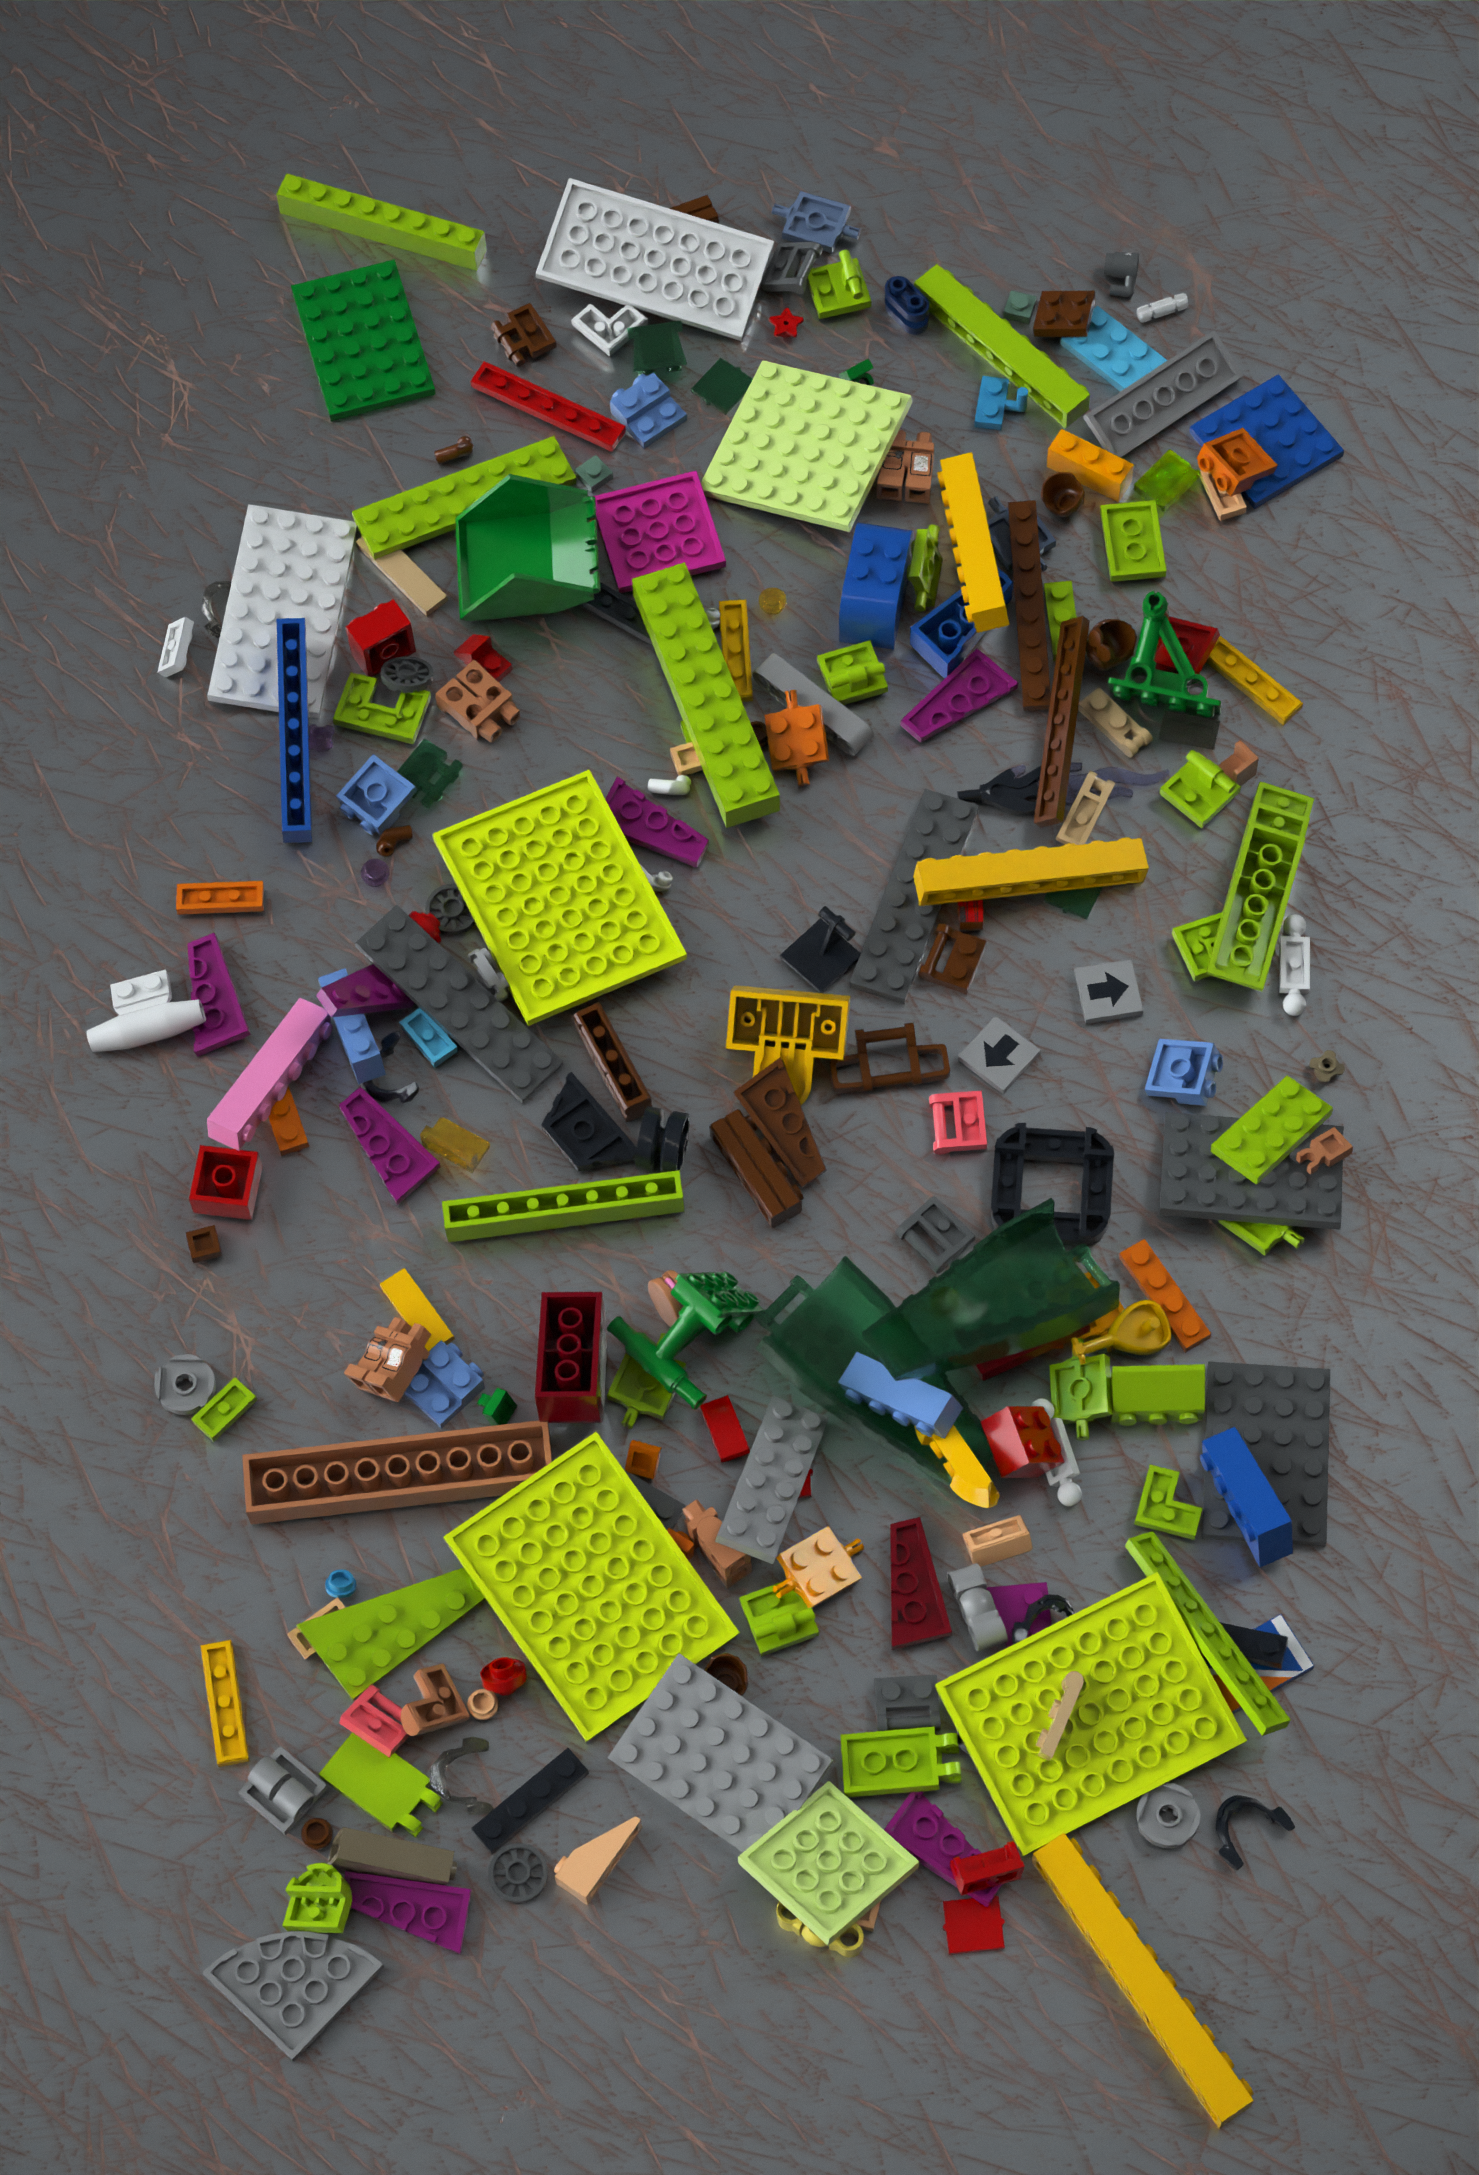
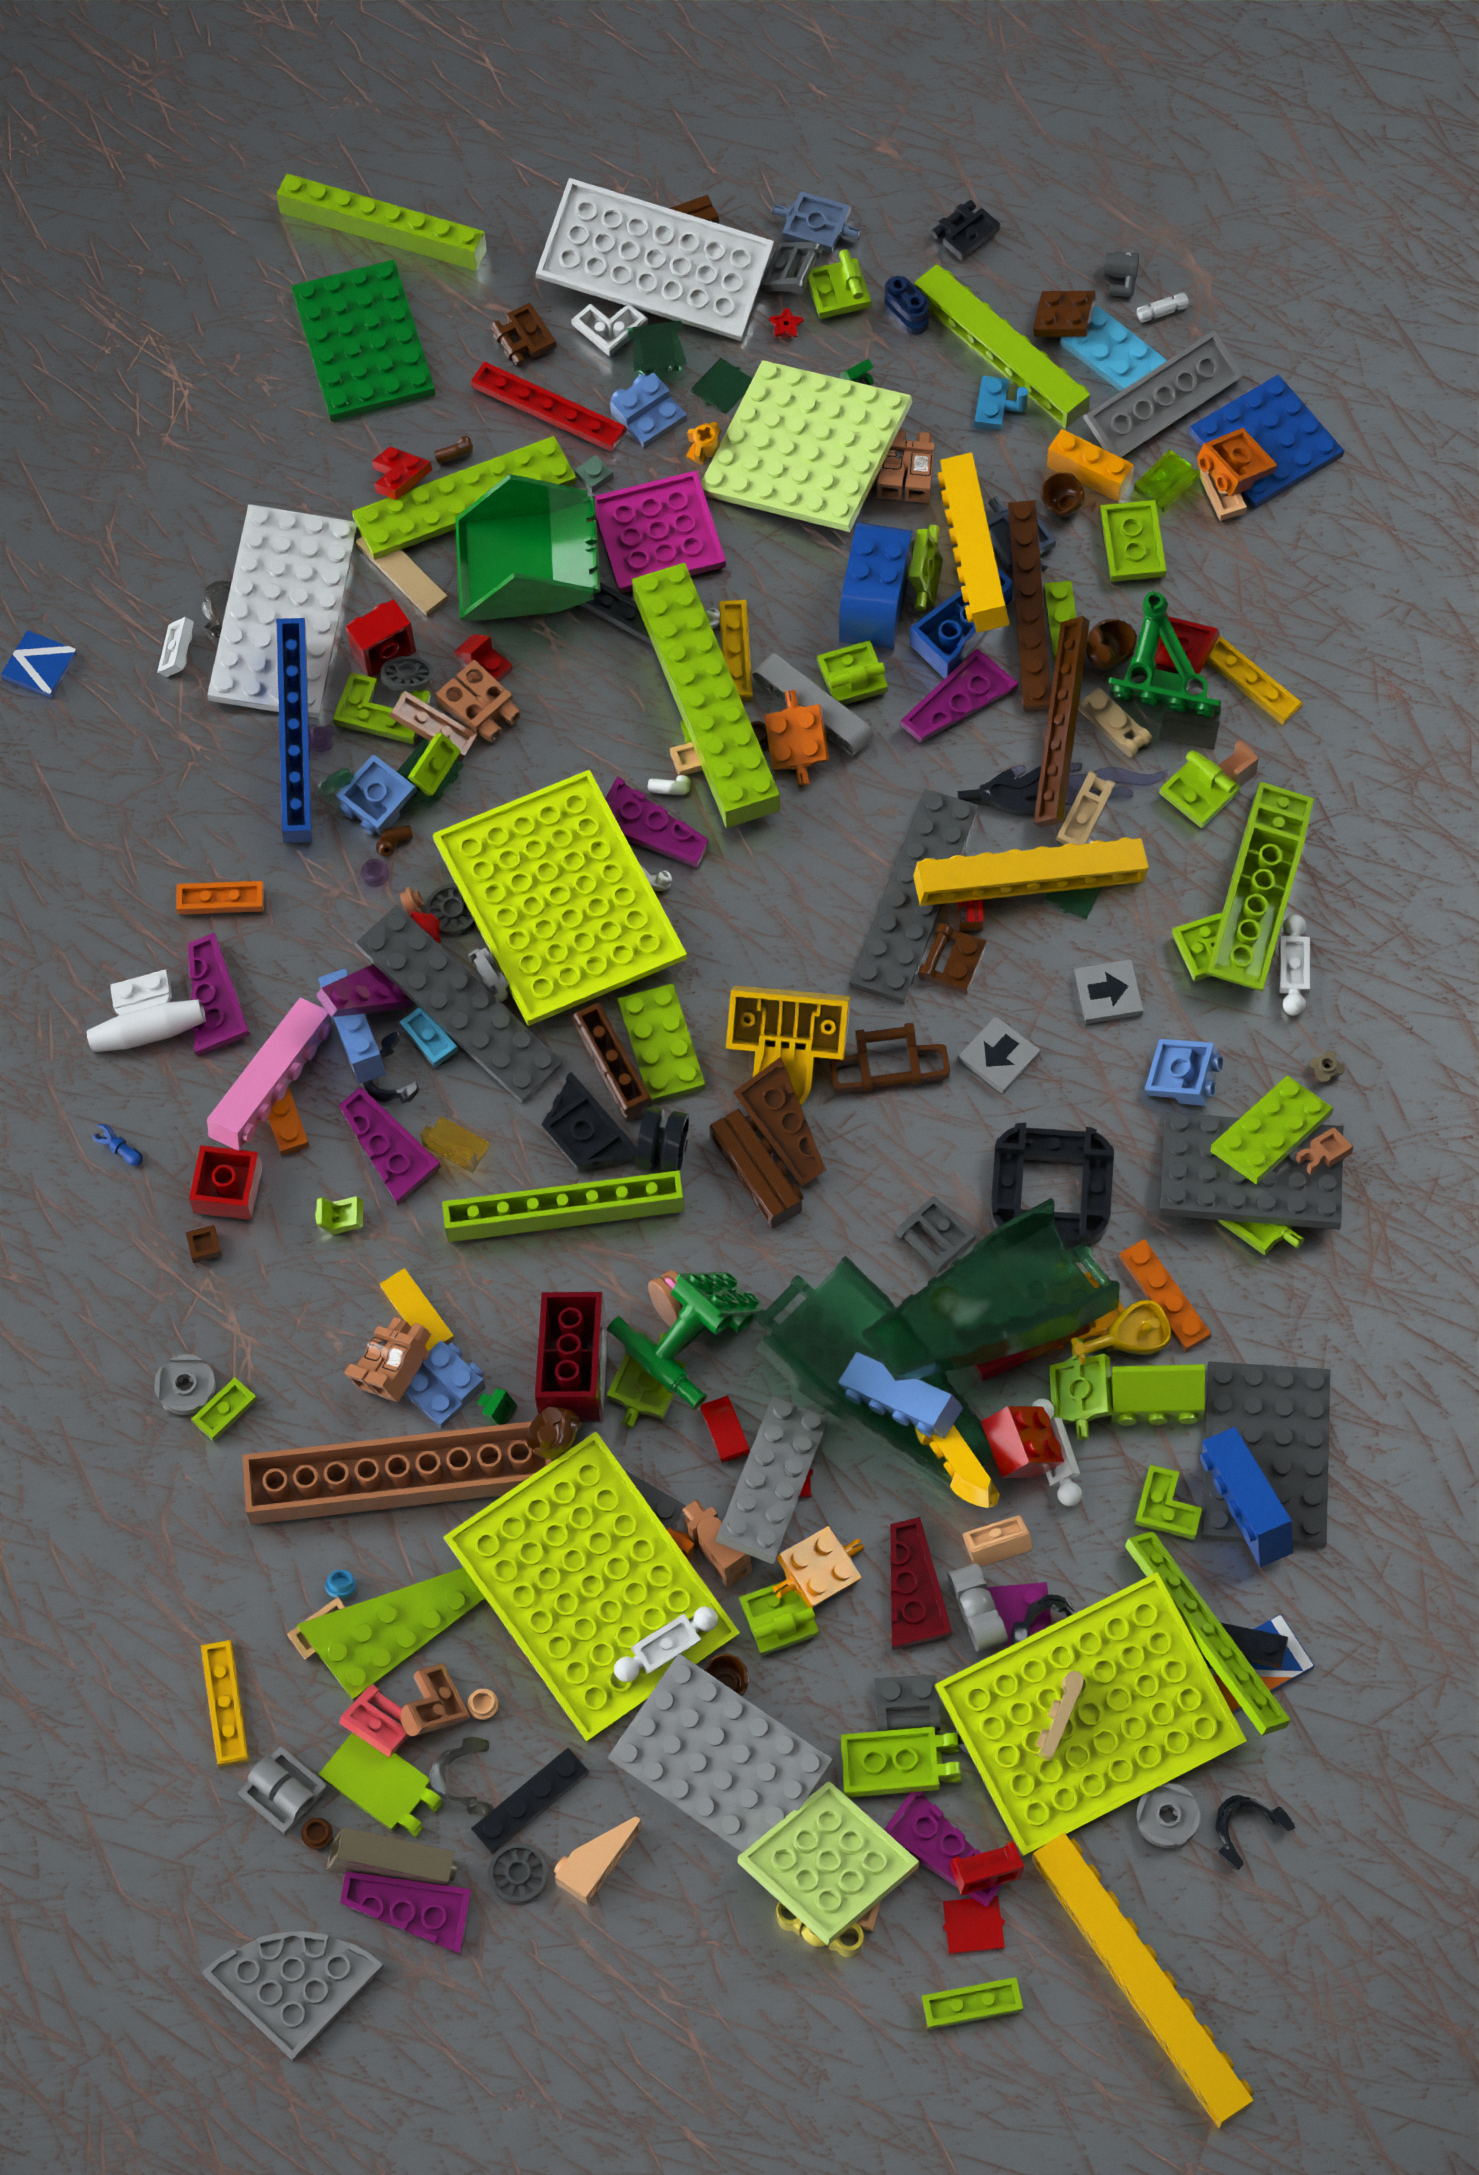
(39, 664): none -> blue tile
(118, 1145): none -> blue piece
(318, 1901): lime slope -> none
(335, 781): none -> clear green axle
(339, 1215): none -> lime bracket
(400, 471): none -> red plate
(412, 900): none -> nougat plate
(429, 721): none -> nougat plate
(434, 764): none -> lime plate
(503, 1675): red plate -> none
(552, 1432): none -> reddish brown hair
(643, 1459): orange plate -> none
(661, 1043): none -> lime plate
(666, 1644): none -> white plate
(704, 441): none -> light orange piece
(772, 601): clear yellow plate -> none
(822, 952): black plate -> none
(968, 1121): coral plate -> none
(970, 234): none -> black plate
(972, 2003): none -> lime plate
(1019, 307): sand green plate -> none

